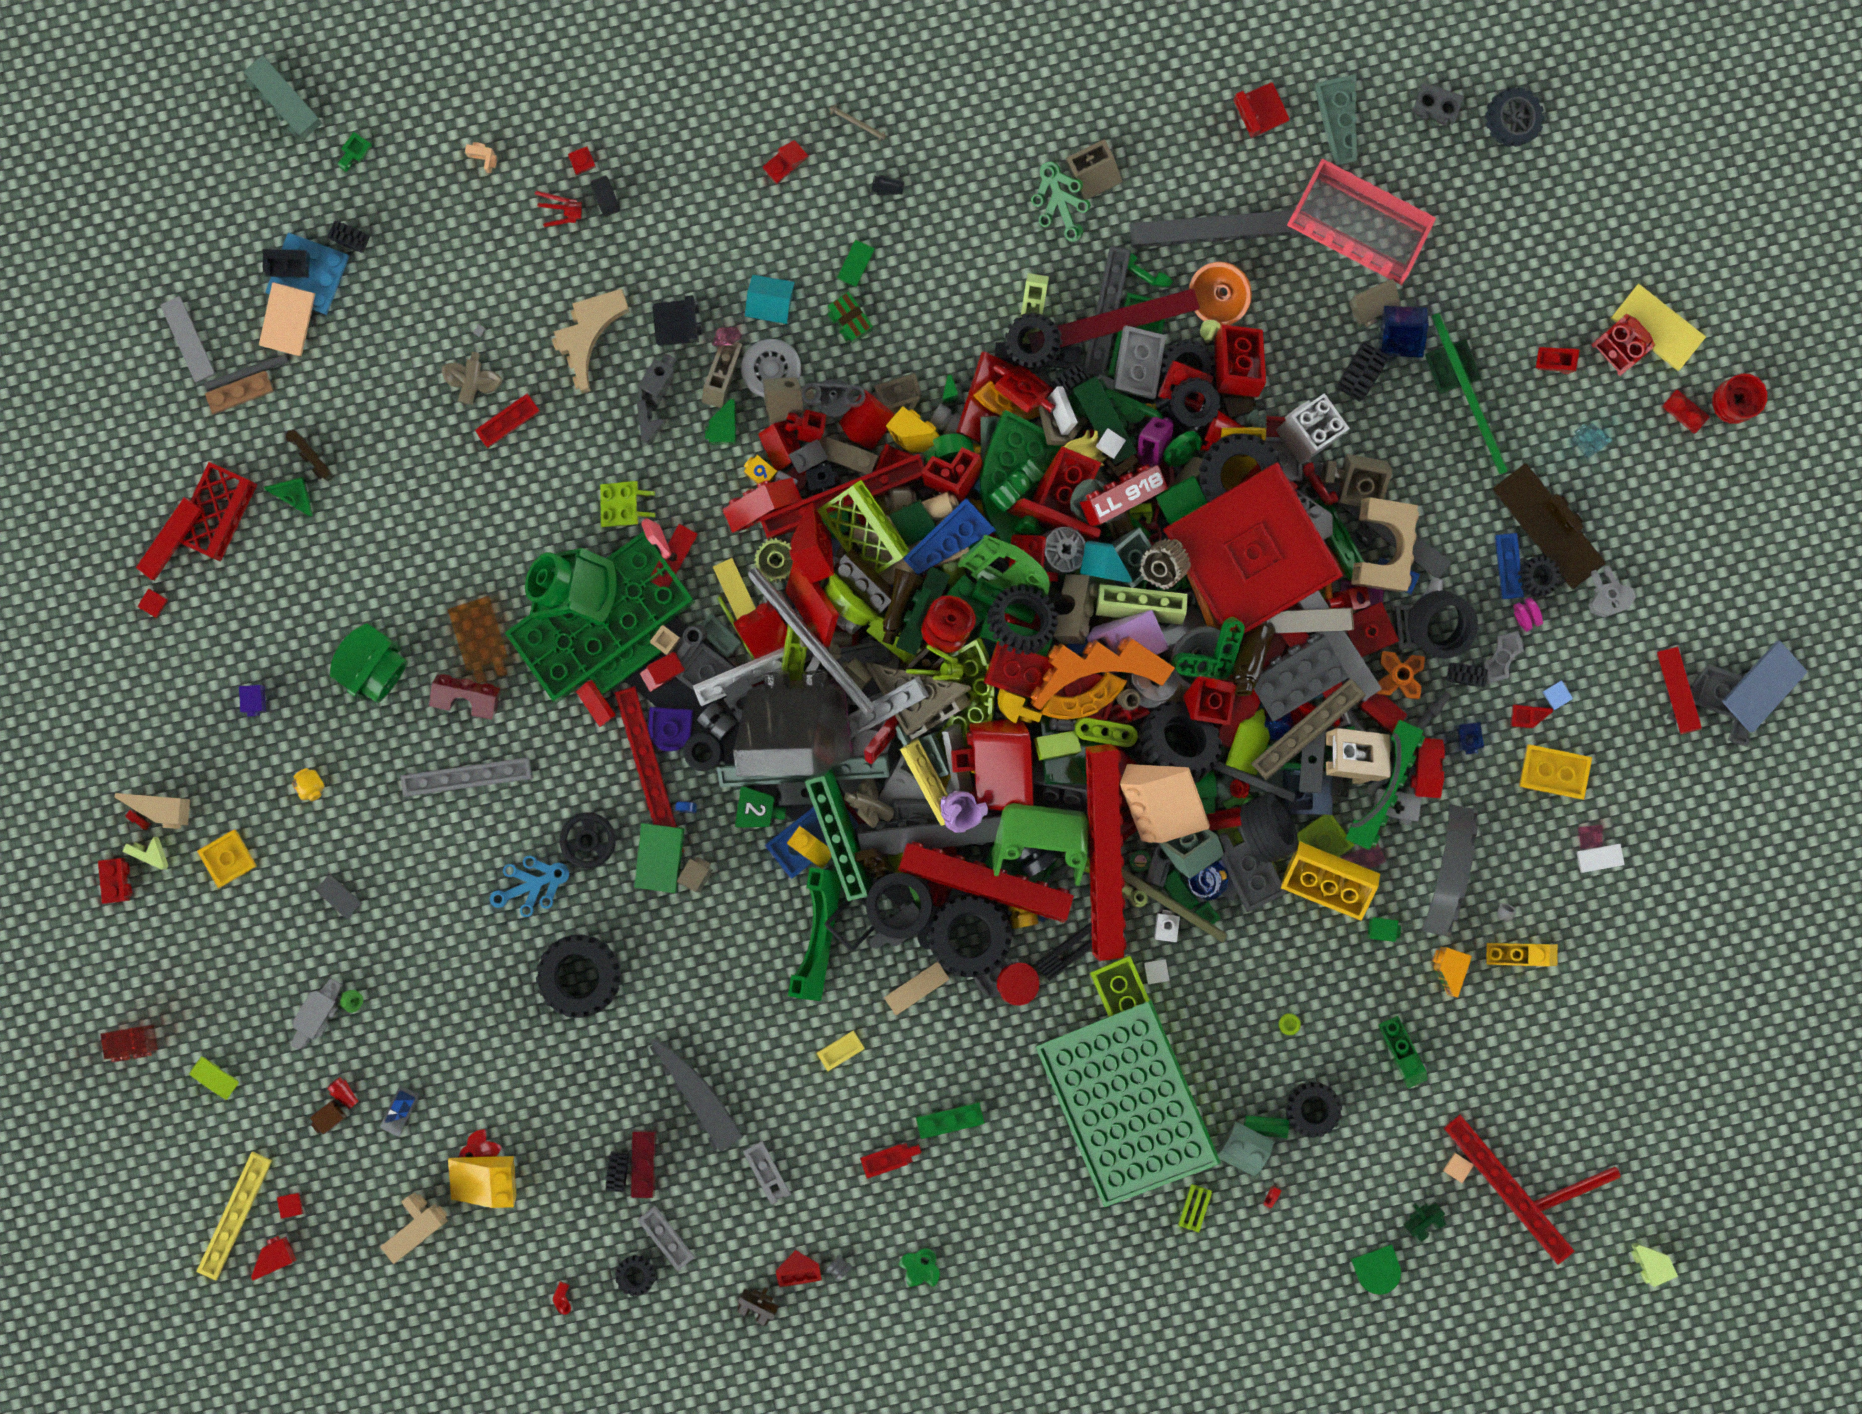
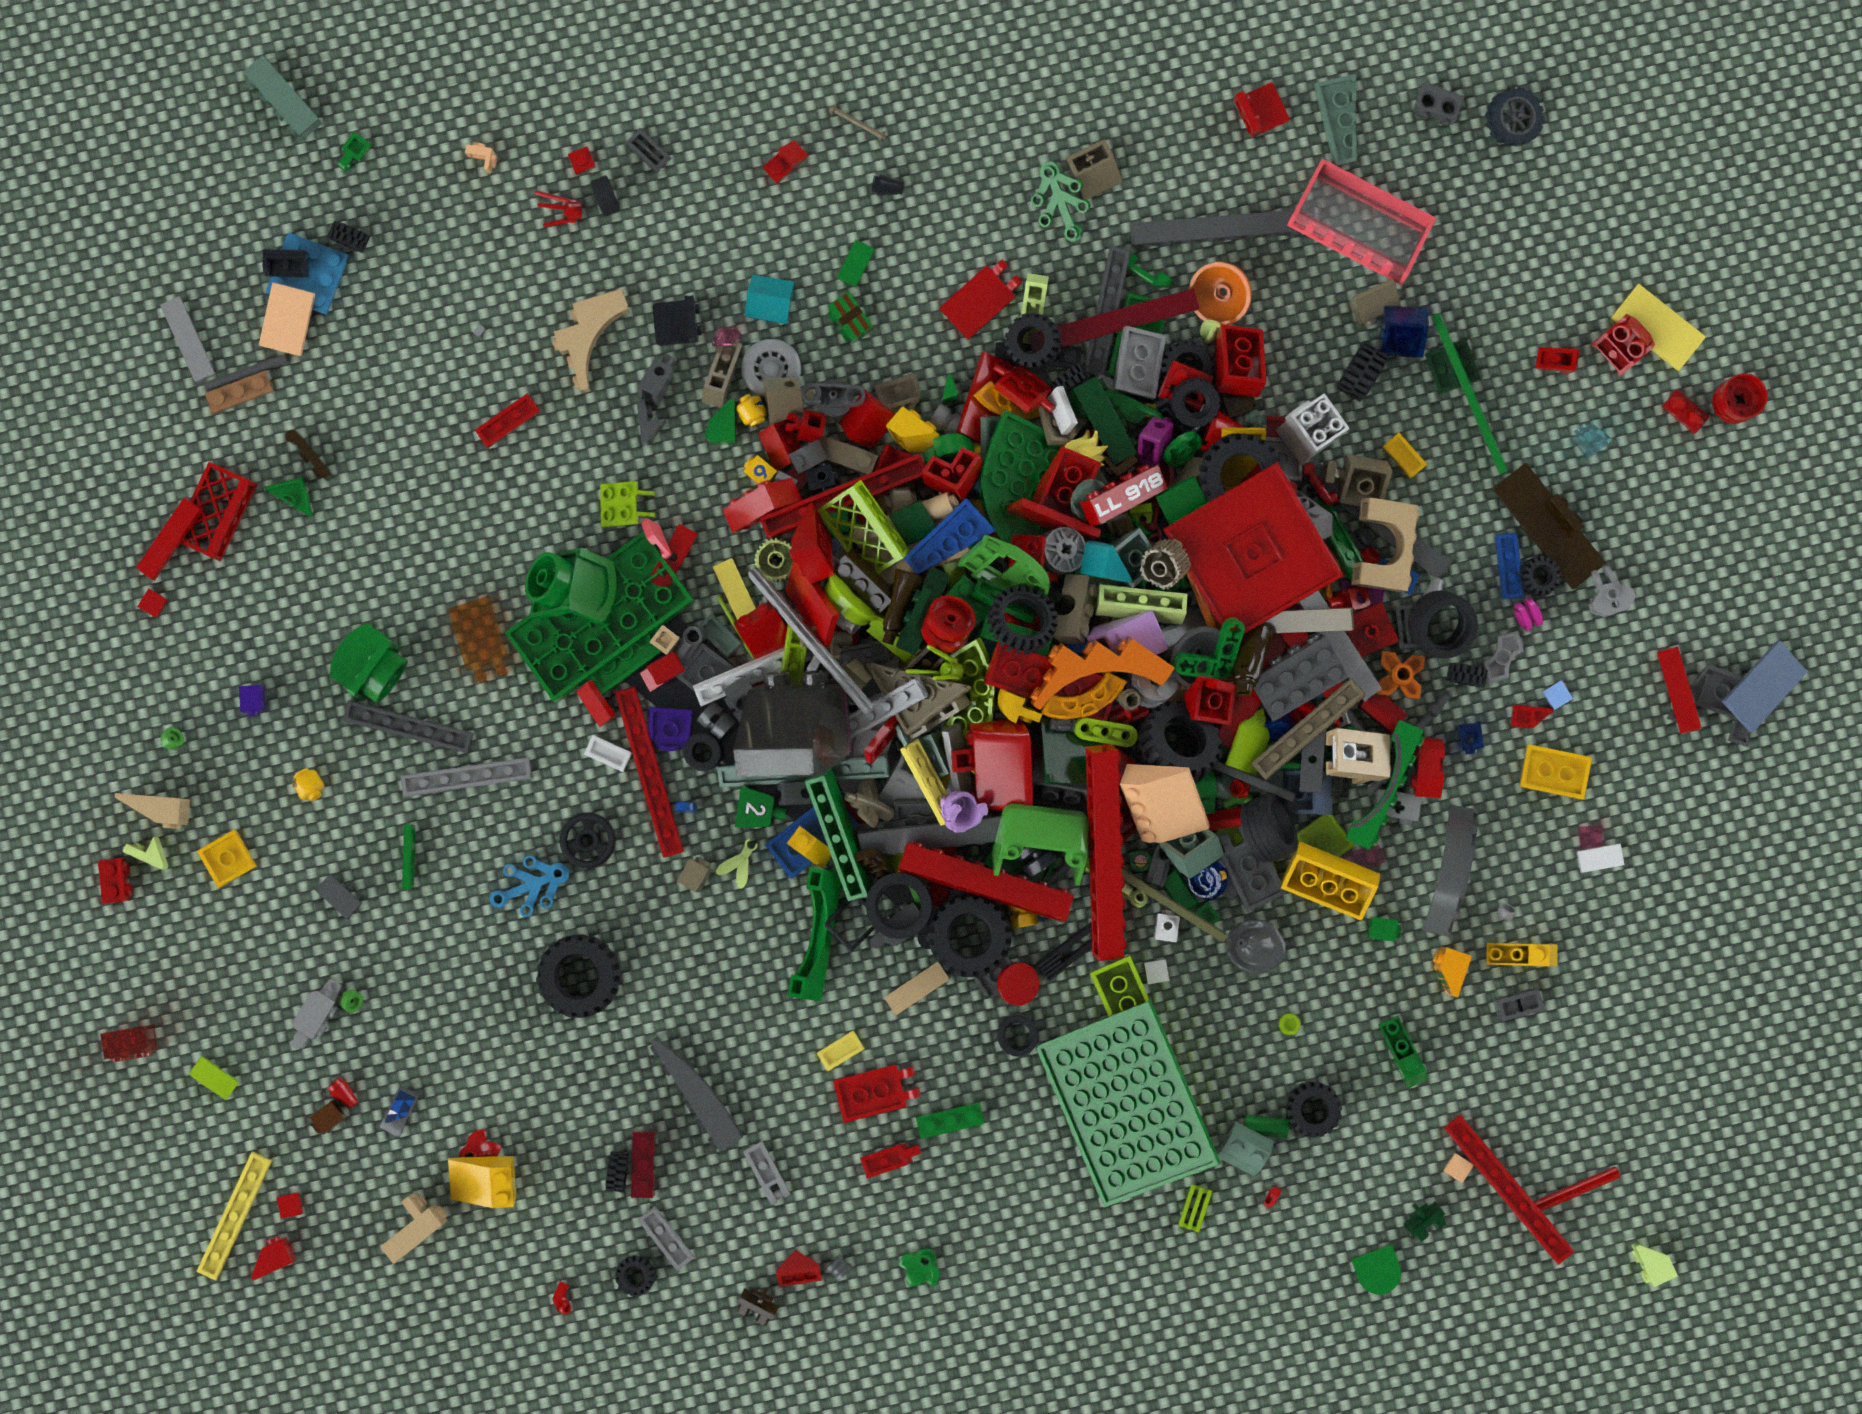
(134, 816): red tile -> none
(172, 738): none -> bright green tile
(408, 727): none -> dark grey tile
(408, 857): none -> green tile
(470, 378): dark tan plant -> none
(482, 697): arch -> none
(608, 753): none -> white tile
(659, 857): green tile -> none
(661, 163): none -> dark grey tile
(740, 862): none -> yellowish green piece
(751, 410): none -> yellow head
(873, 1092): none -> red tile
(980, 300): none -> red tile
(1016, 484): green piece -> none
(1017, 1051): none -> black tyre
(1029, 526): green tile -> none
(1057, 745): lime tile -> none
(1110, 443): white tile -> none
(1255, 946): none -> dark grey piece
(1370, 555): none -> red plate
(1404, 455): none -> yellow tile
(1518, 1004): none -> dark grey brick

